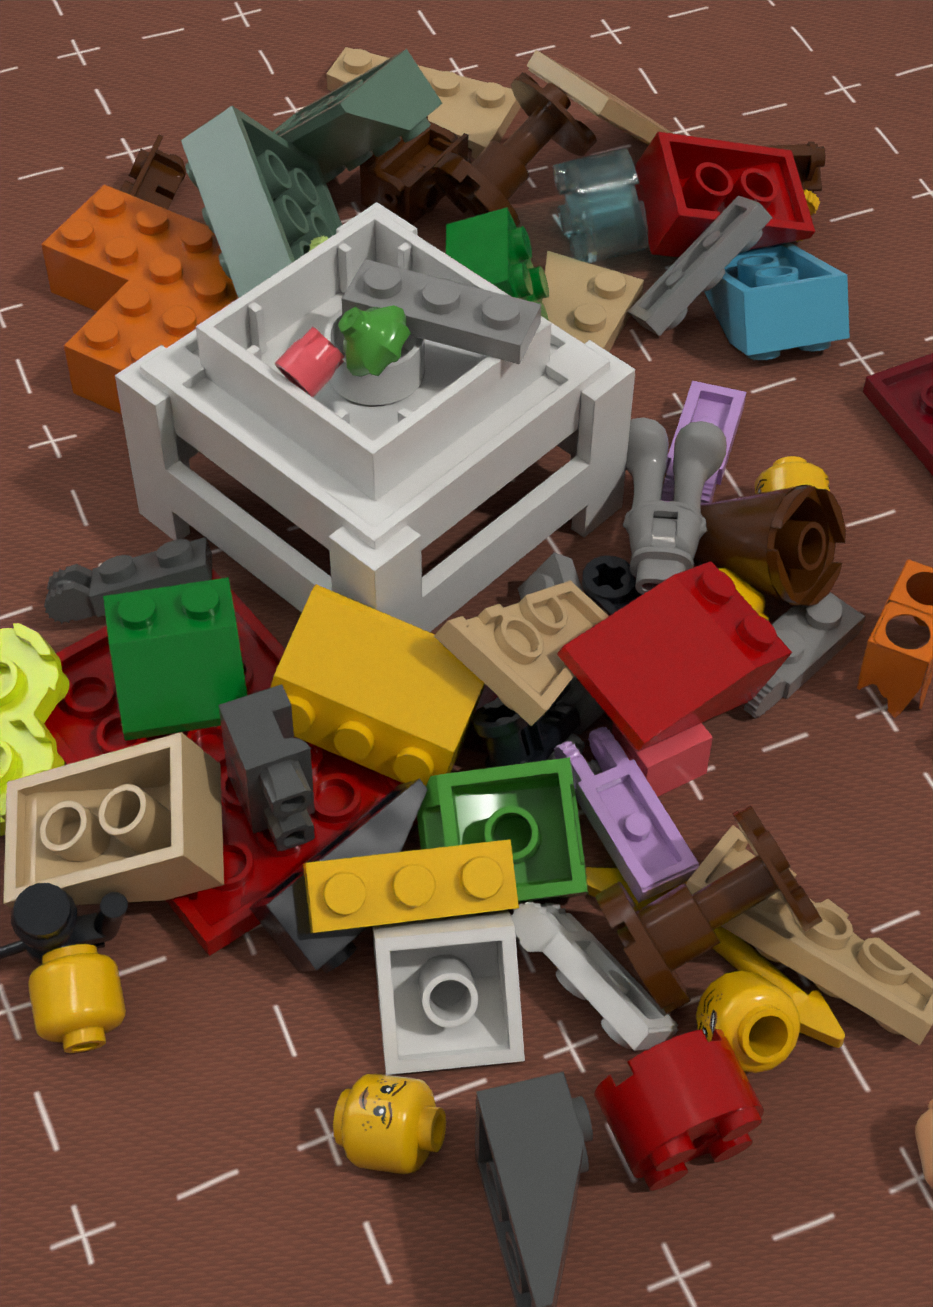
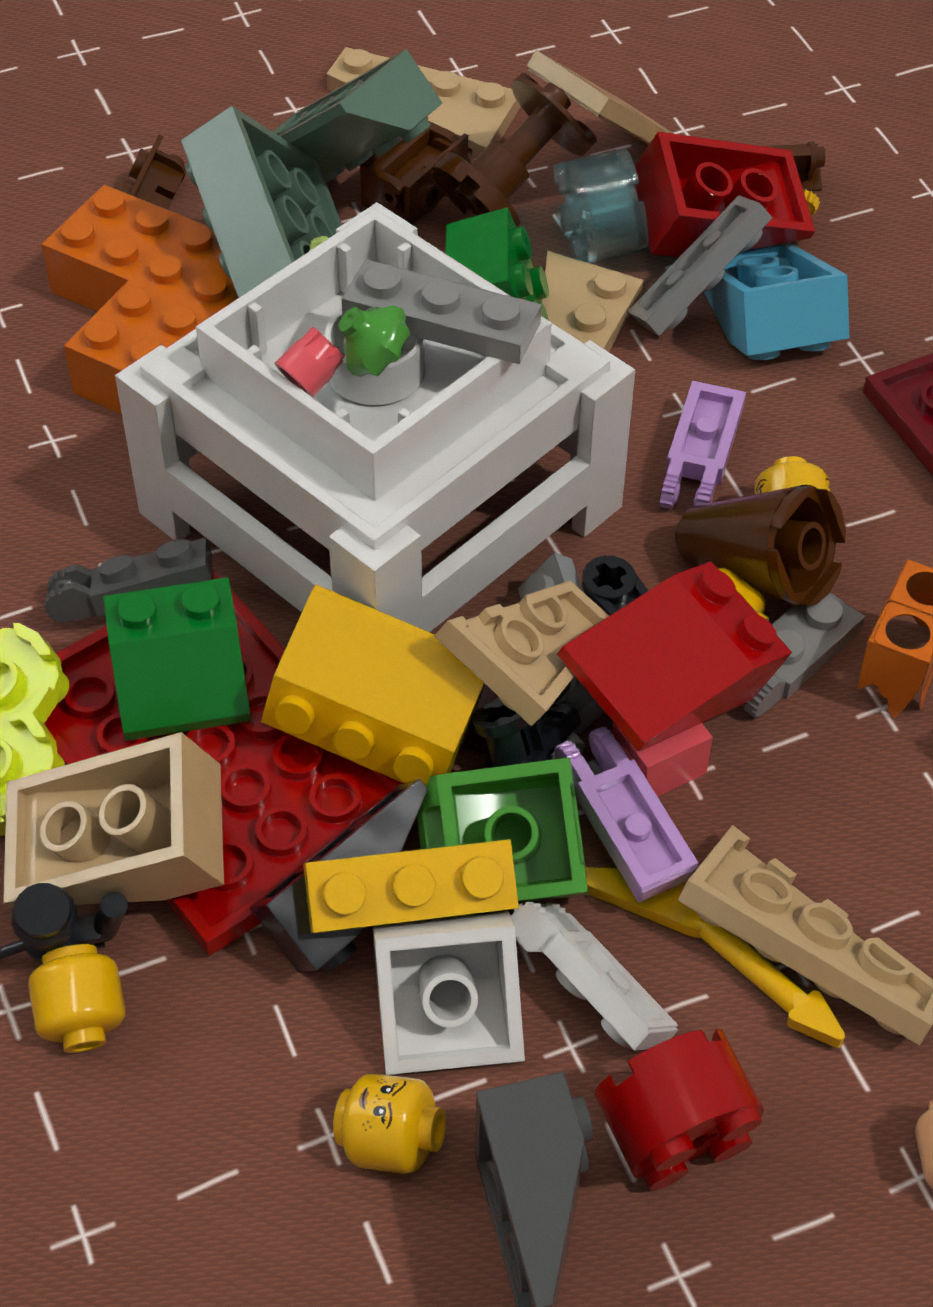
(269, 766): dark grey hips -> none
(662, 532): light grey piece -> none
(683, 923): reddish brown piece -> none
(754, 1017): yellow head -> none

